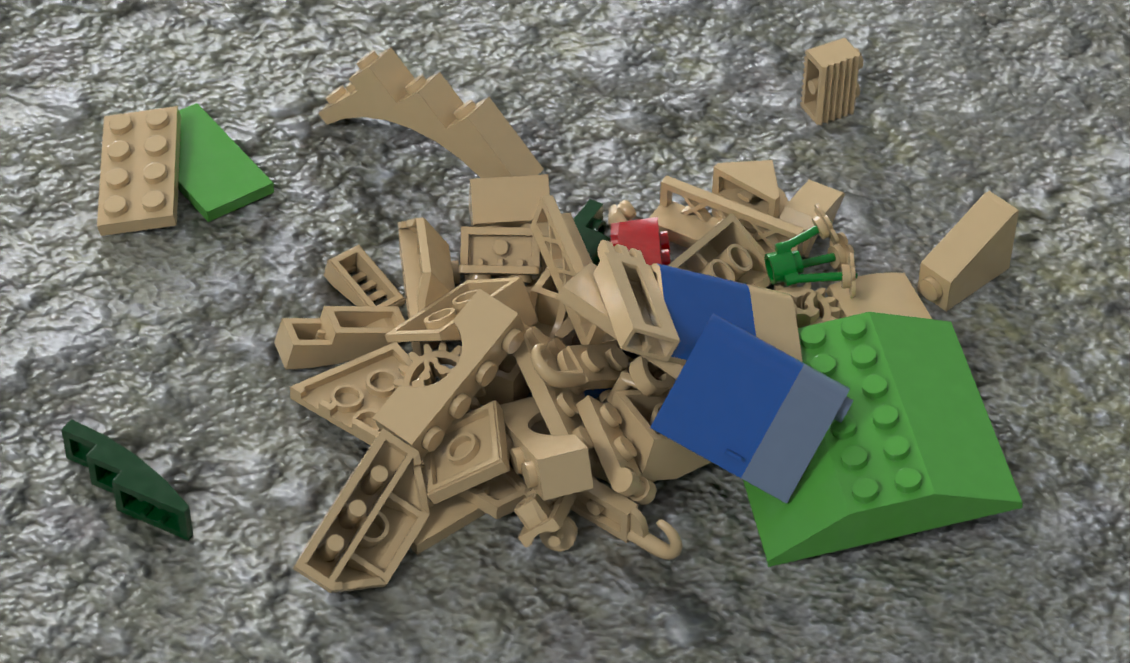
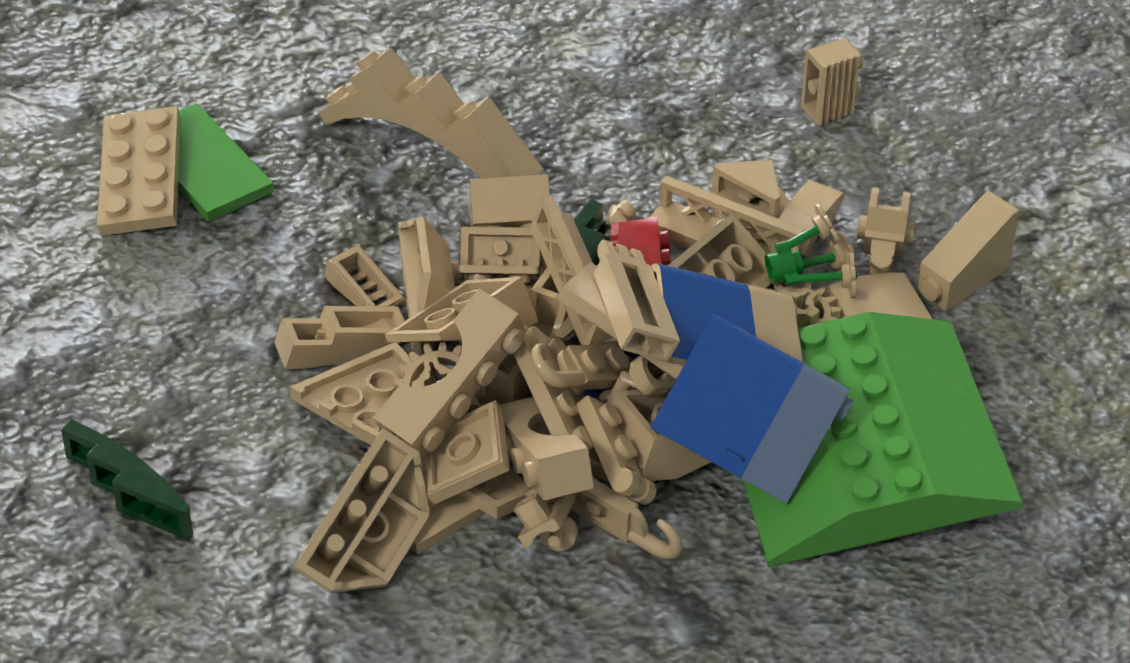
(885, 232): none -> tan hinge

